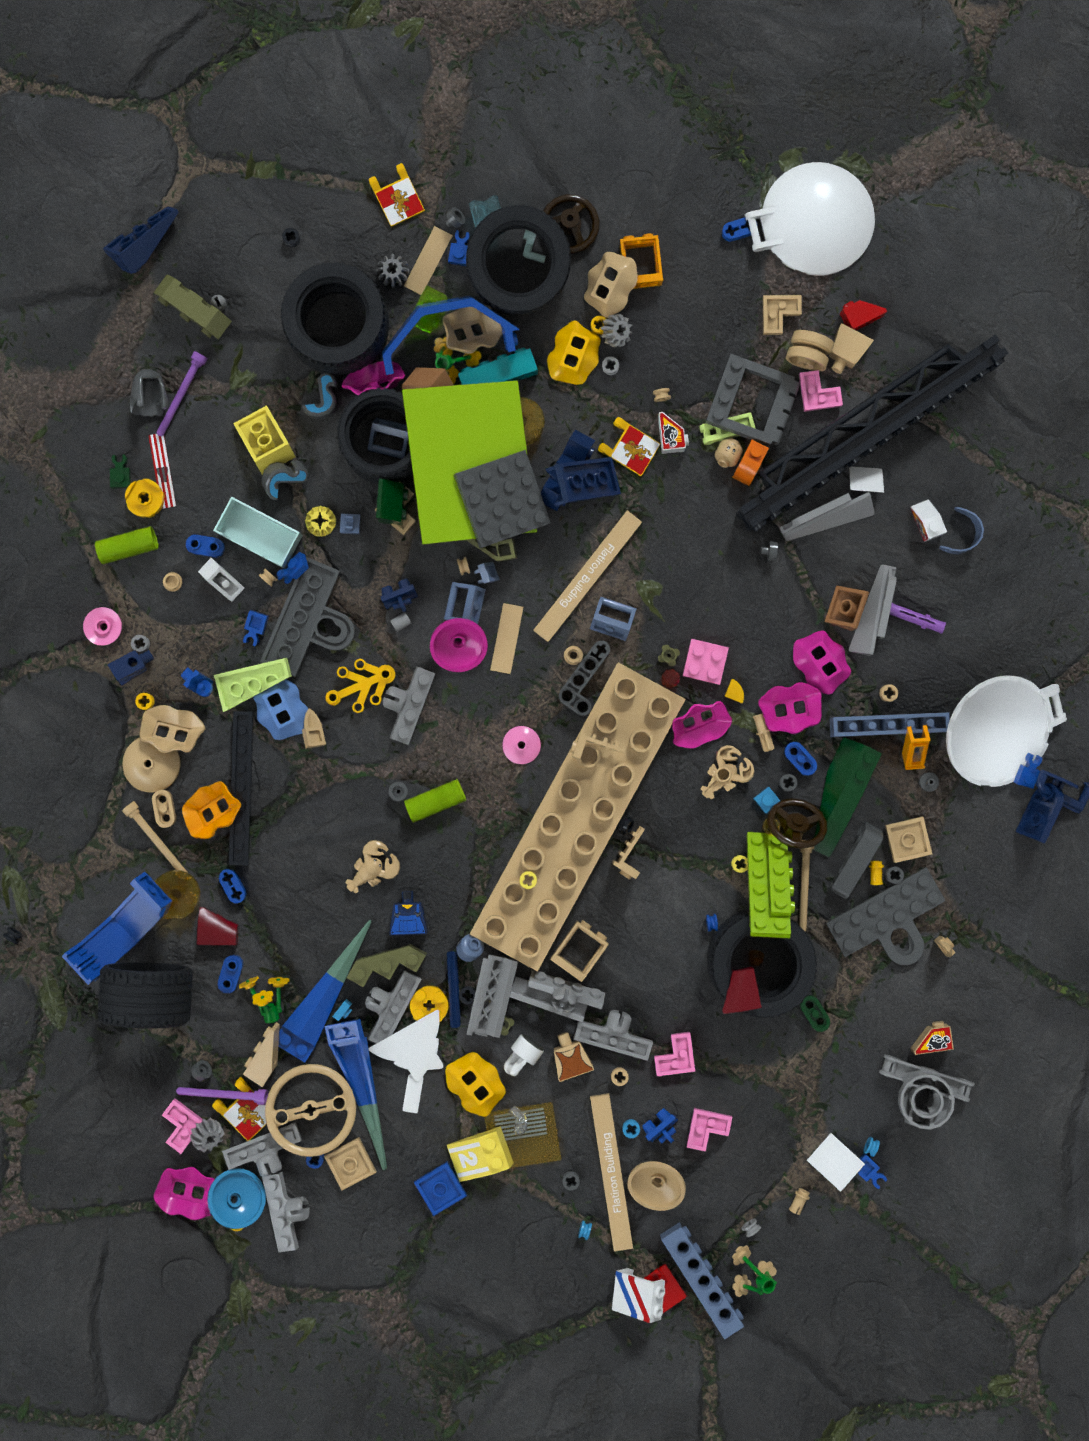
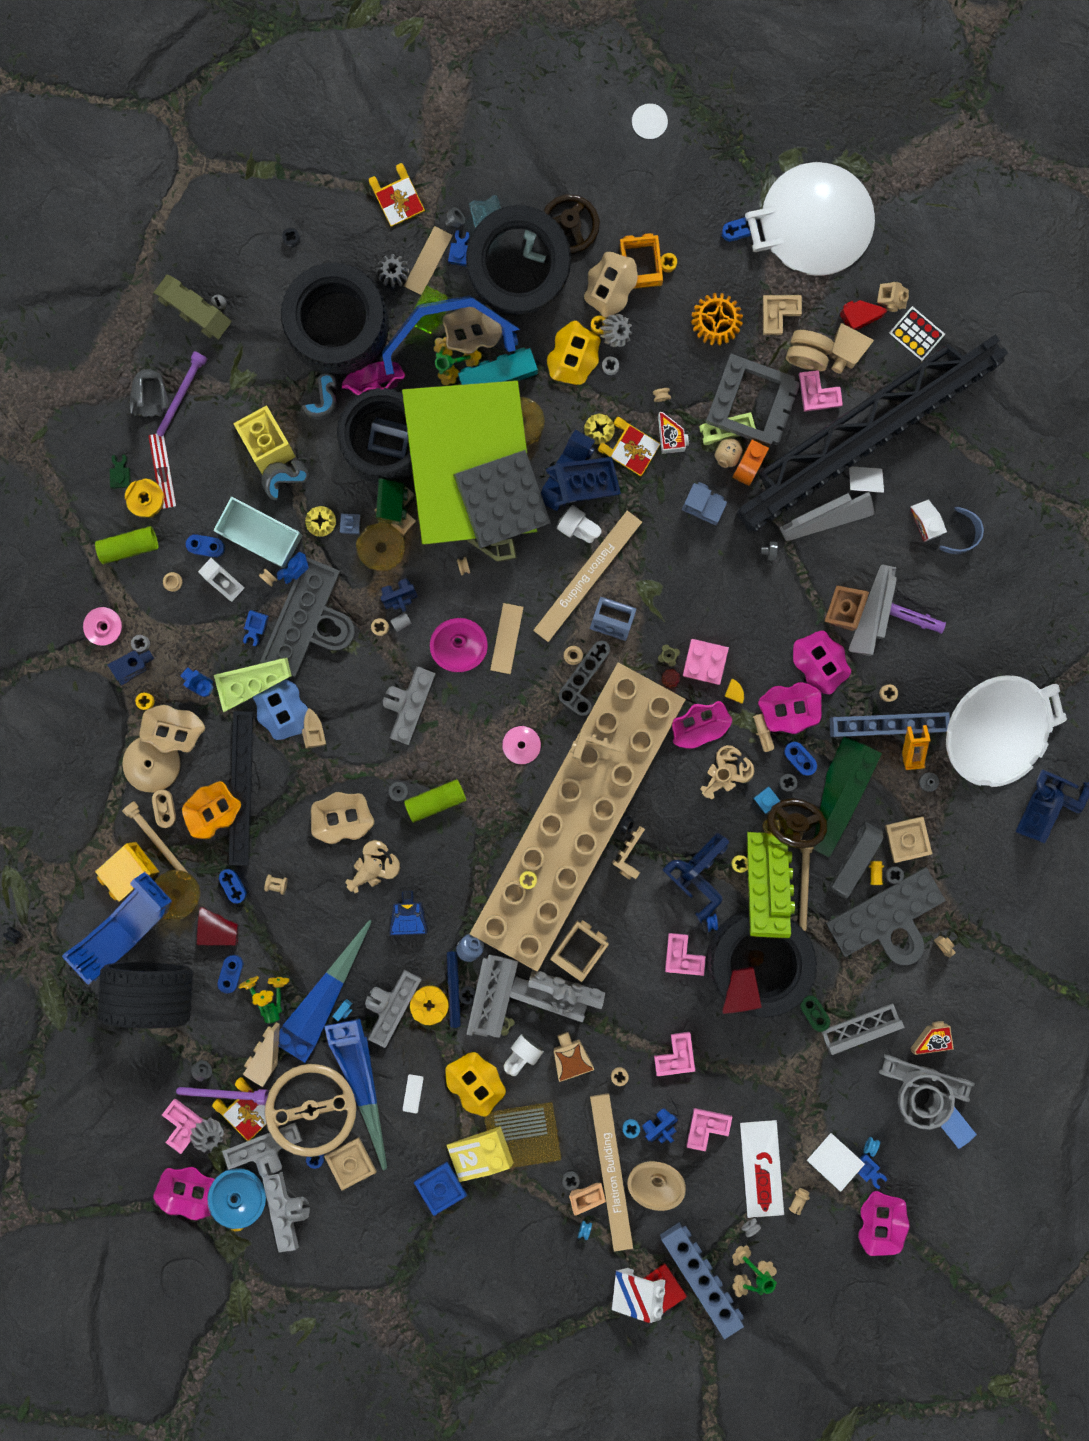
(123, 868): none -> yellow slope
(136, 248): dark blue wedge -> none
(280, 887): none -> tan bush
(339, 803): none -> tan piece
(364, 684): yellow plant -> none
(376, 534): none -> clear yellow plate
(379, 621): none -> tan bush
(386, 963): olive brick -> none
(413, 1046): white sticker -> none
(427, 378): medium nougat slope -> none
(473, 602): sand blue tile -> none
(488, 573): sand blue tile -> none
(520, 1120): clear arm -> none
(575, 523): none -> white piece
(587, 1198): none -> light nougat slope
(608, 430): none -> light yellow gear
(614, 1036): light grey plate -> none
(649, 121): none -> white sticker
(669, 256): none -> yellow bush
(677, 958): none -> bright pink plate
(691, 870): none -> dark blue plate
(703, 504): none -> sand blue brick
(709, 318): none -> light orange gear
(762, 1169): none -> white sticker
(863, 1036): none -> light grey fence
(893, 296): none -> tan brick
(896, 1224): none -> dark pink piece
(917, 333): none -> sticker
(958, 1129): none -> medium blue piece
(1028, 774): blue plate -> none

